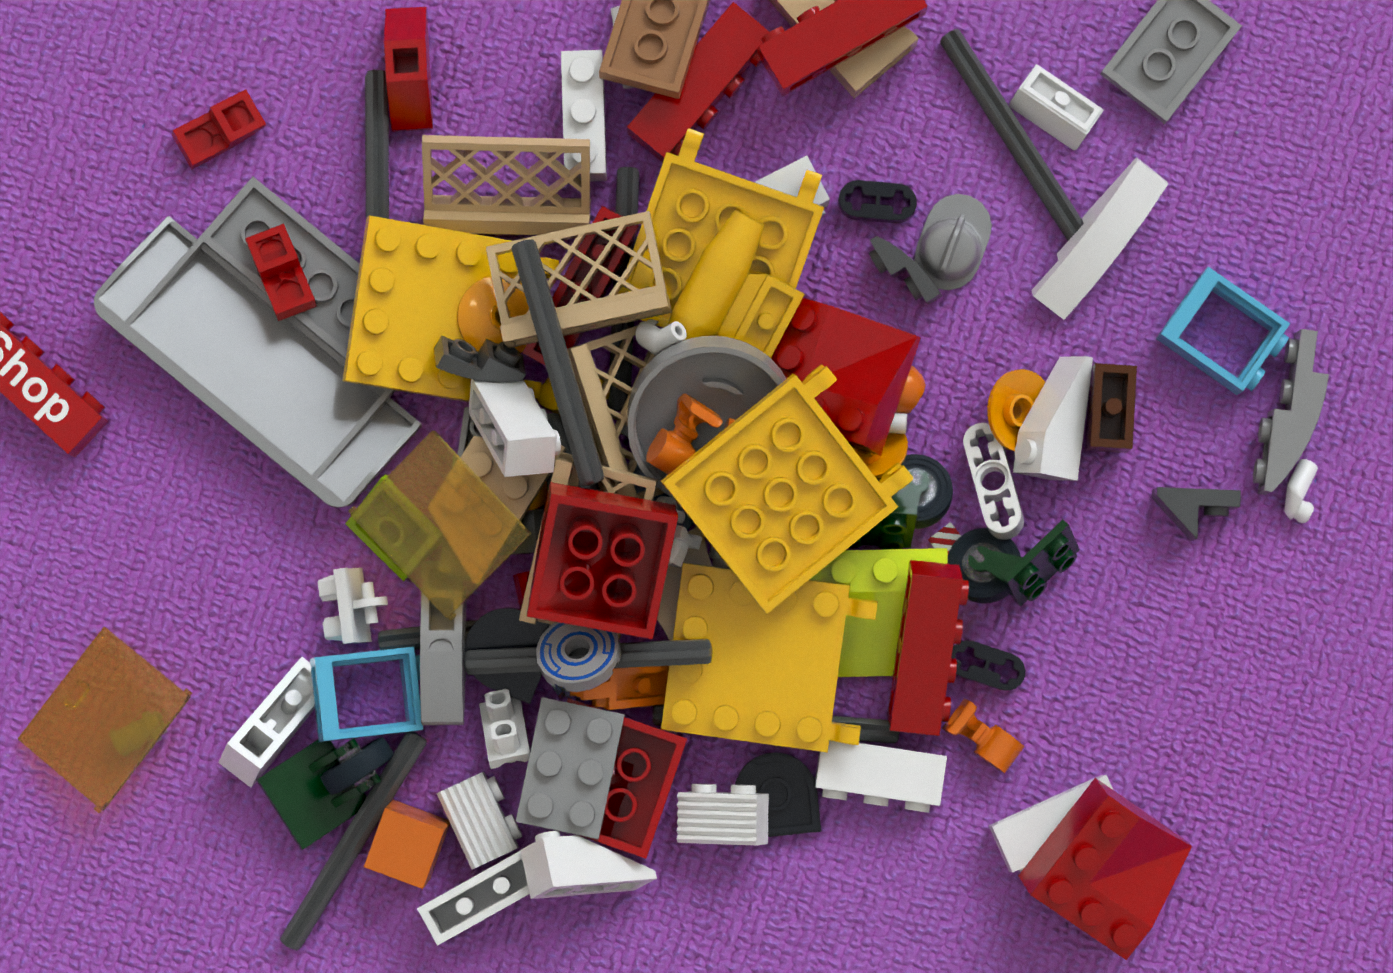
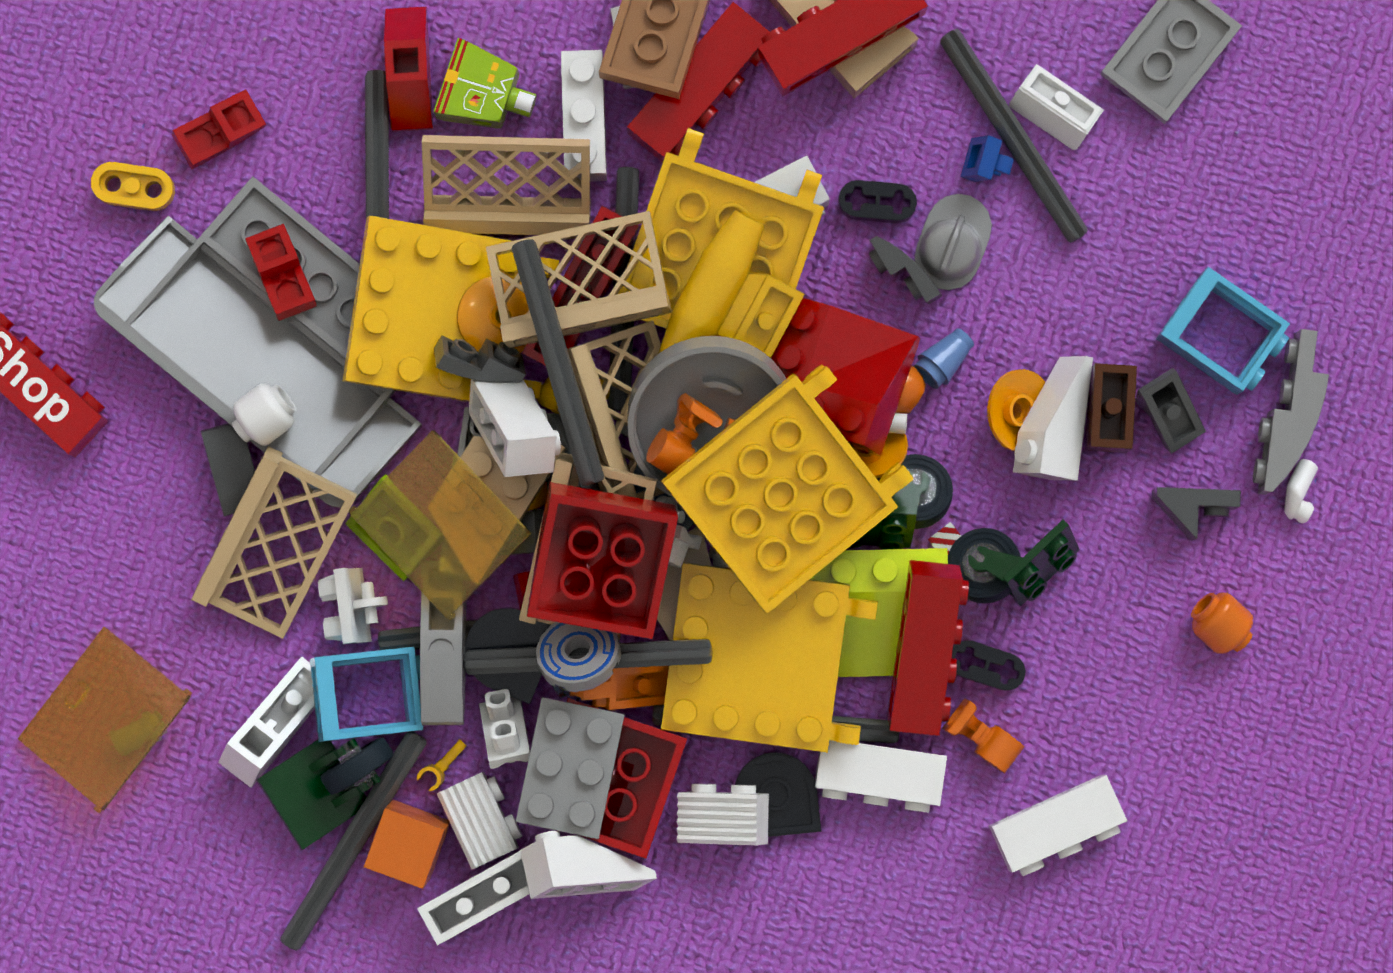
(134, 186): none -> yellow plate
(229, 464): none -> dark grey slope
(241, 527): none -> tan fence
(263, 414): none -> white head
(442, 764): none -> yellow hand
(481, 89): none -> lime torso
(656, 339): white arm -> none
(943, 359): none -> medium blue cone
(984, 159): none -> blue tile
(990, 510): white beam -> none
(1100, 239): white slope -> none
(1107, 868): red slope -> none
(1170, 410): none -> dark grey slope
(1222, 622): none -> orange head

